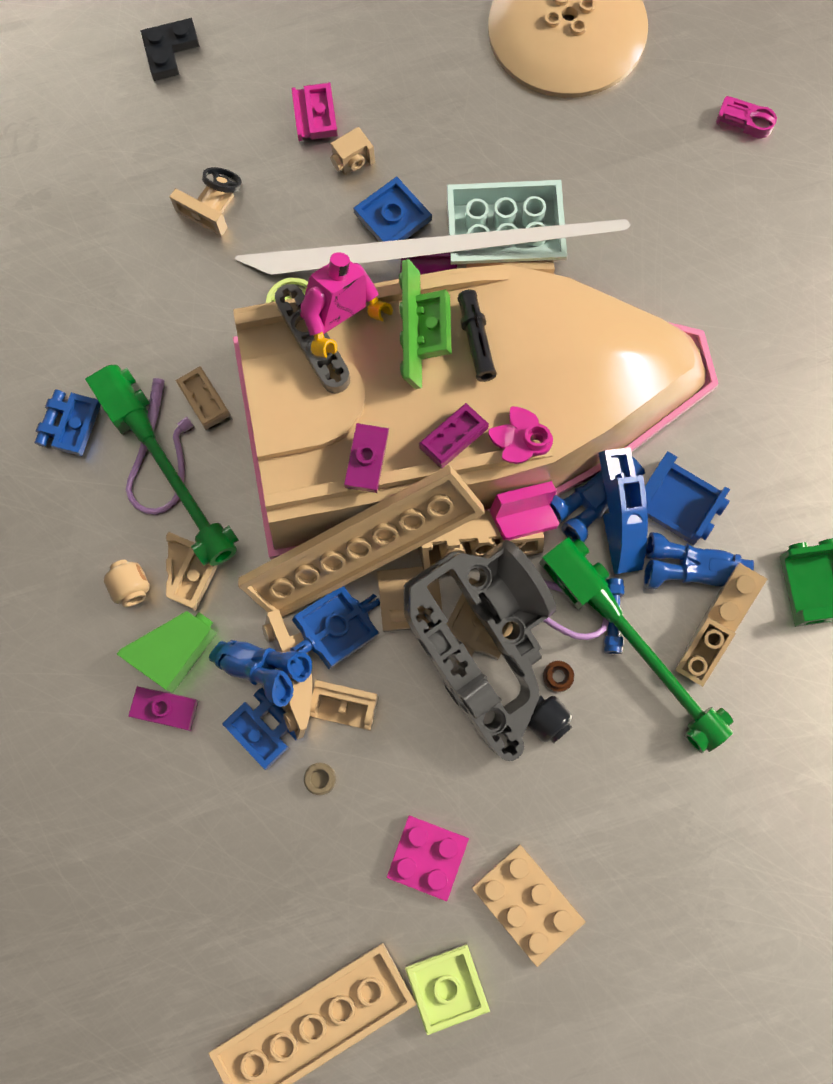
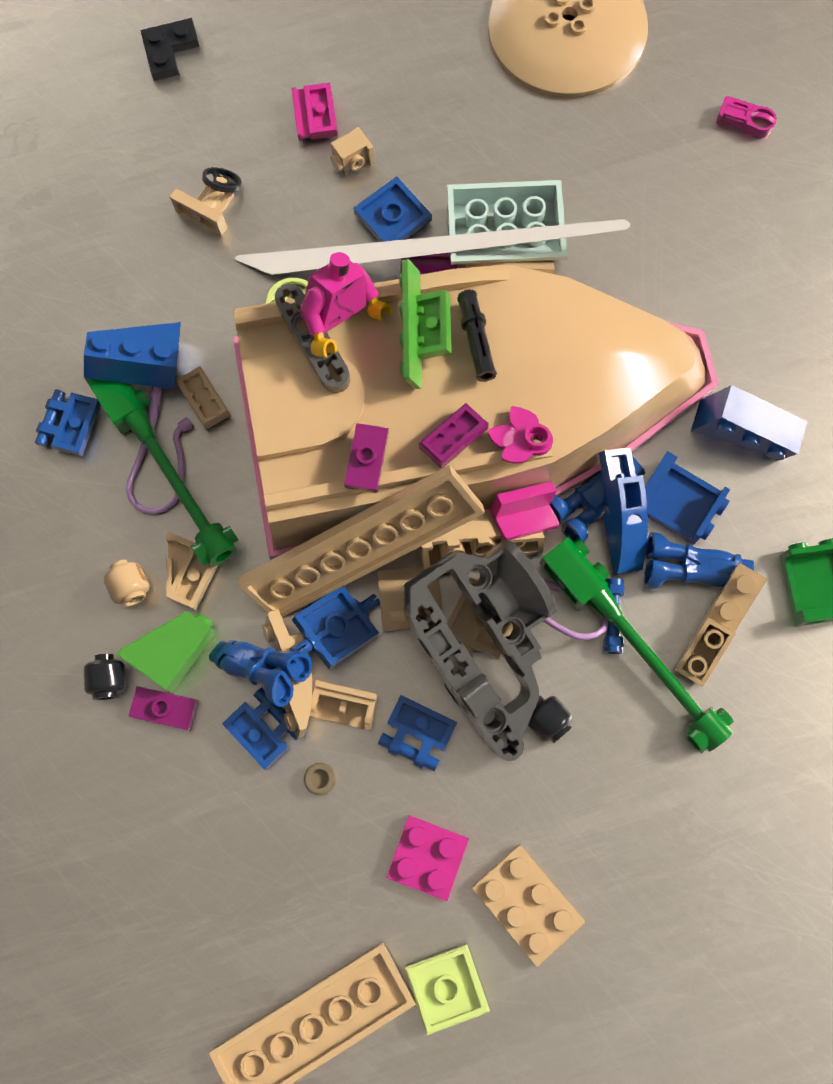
(104, 677): none -> black head
(134, 355): none -> blue wedge
(422, 724): none -> blue plate
(562, 667): reddish brown plate -> none
(749, 423): none -> wedge

